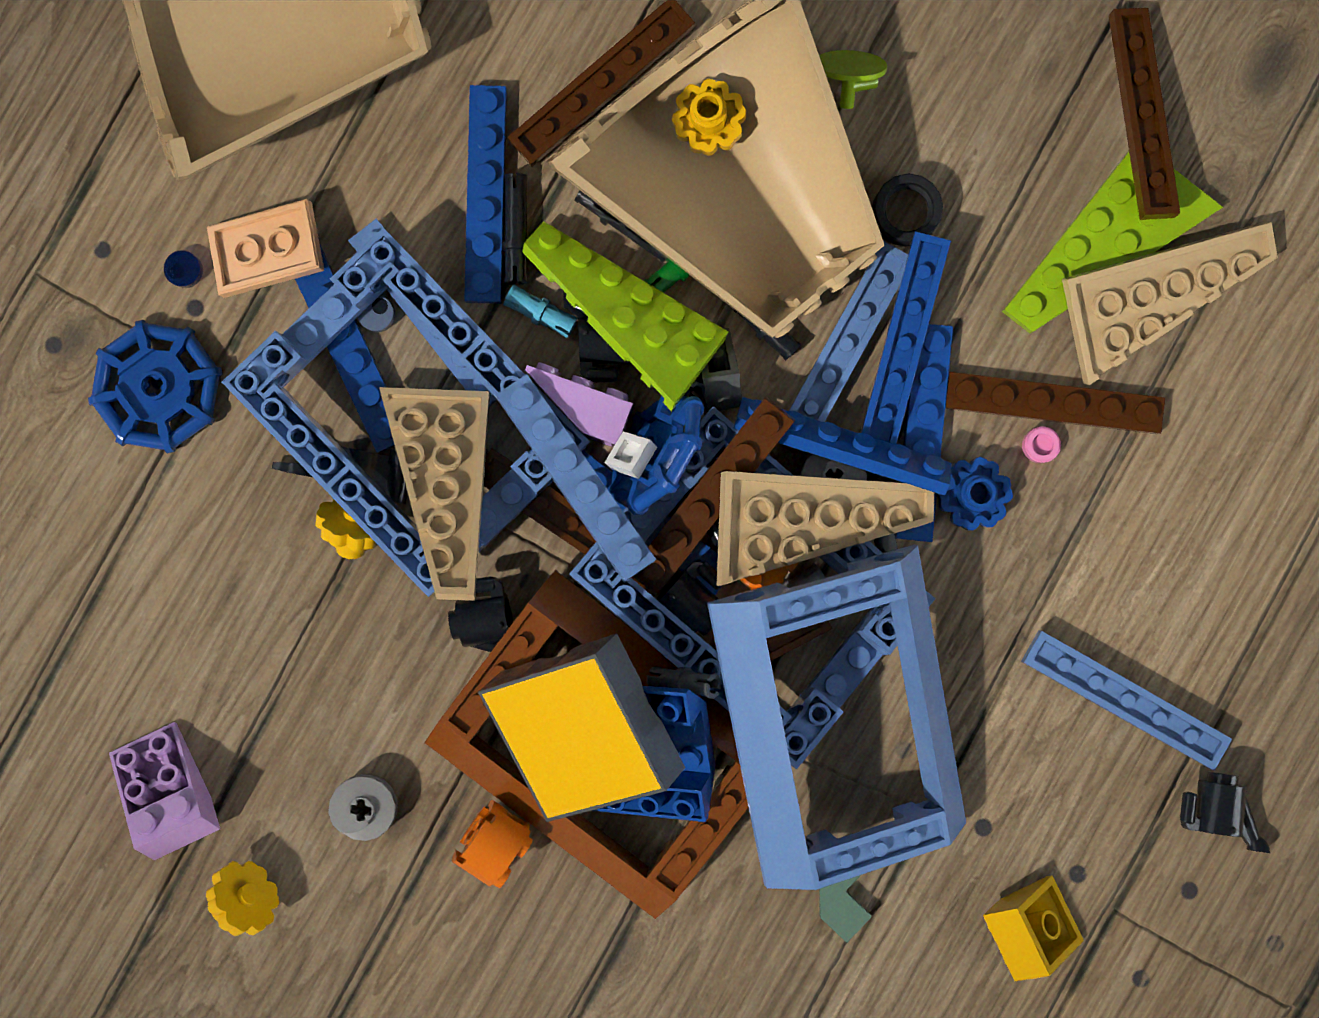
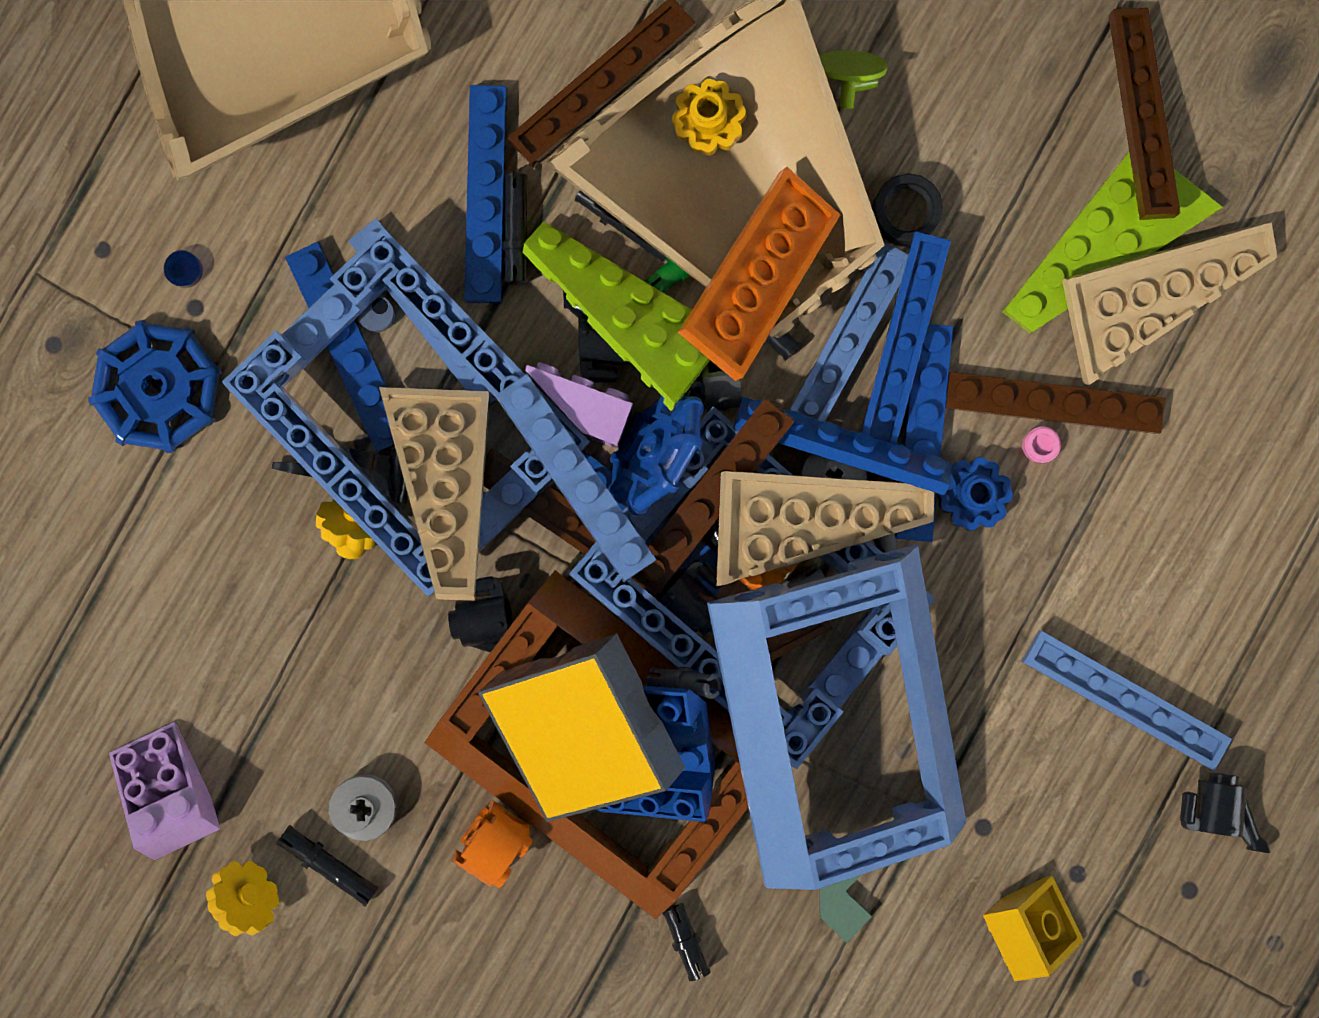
(265, 248): light nougat tile -> none
(327, 865): none -> black pin
(540, 311): medium azure pin -> none
(631, 454): white plate -> none
(686, 942): none -> black pin
(759, 274): none -> orange plate

